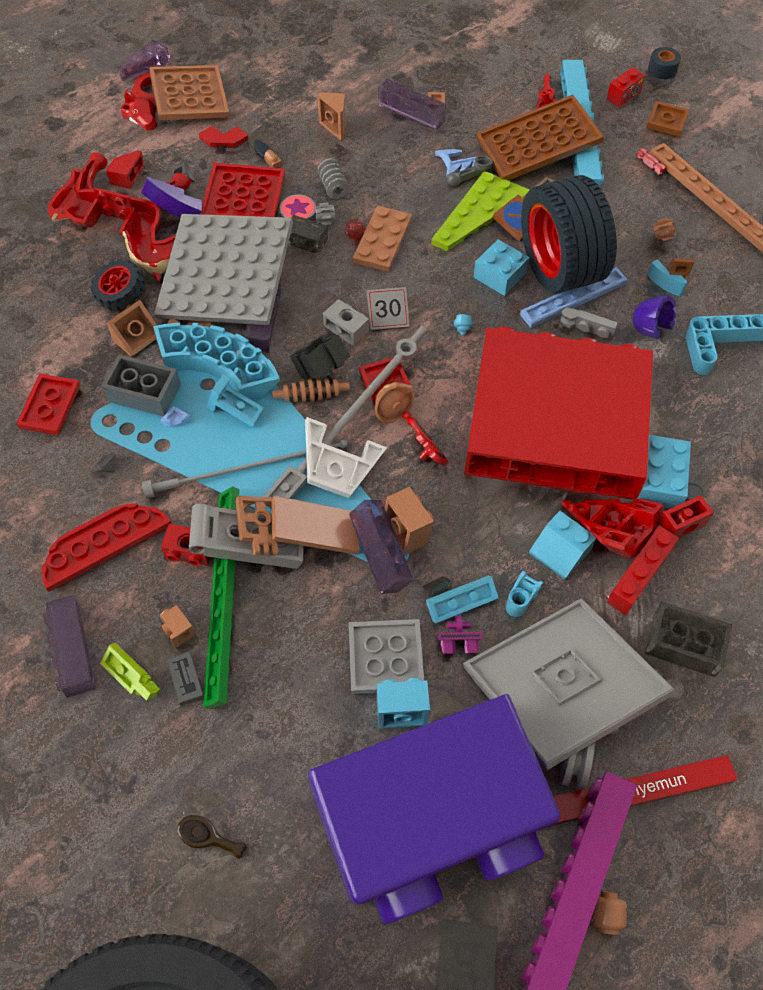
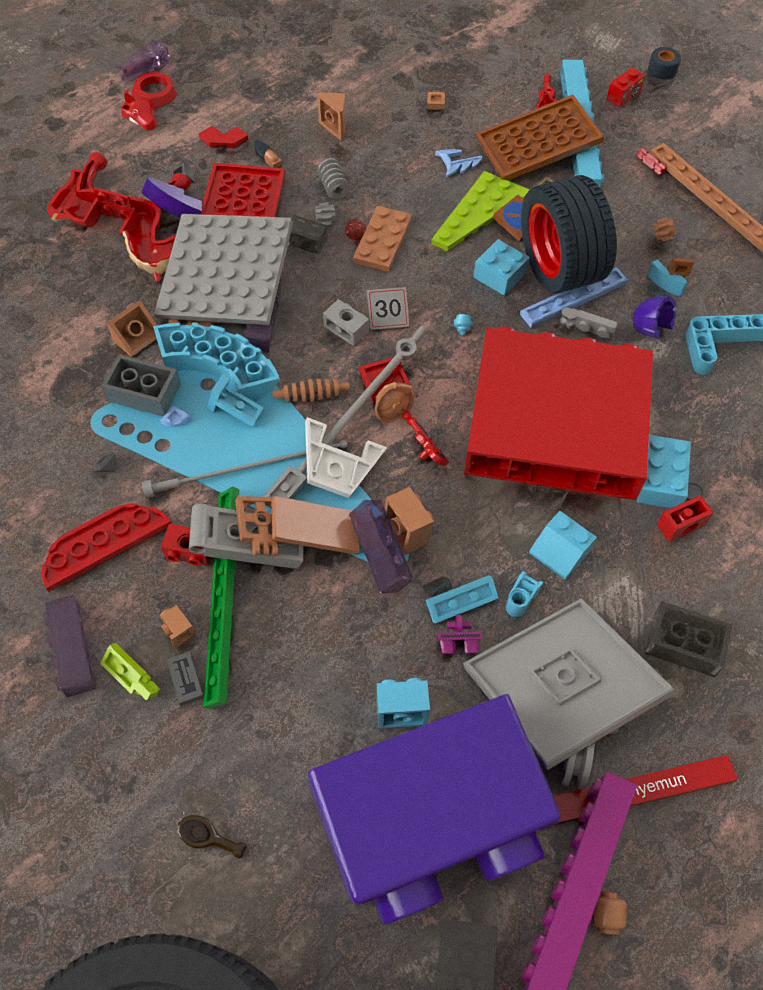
(48, 404): red plate -> none
(113, 277): black wheel -> none
(125, 169): red slope -> none
(188, 92): nougat plate -> none
(298, 205): tile -> none
(319, 357): pearl dark grey brick -> none
(384, 653): light grey plate -> none
(411, 104): clear purple brick -> none
(481, 164): dark grey piece -> none
(618, 525): red wedge -> none
(642, 570): red brick -> none
(667, 119): dark orange plate -> none

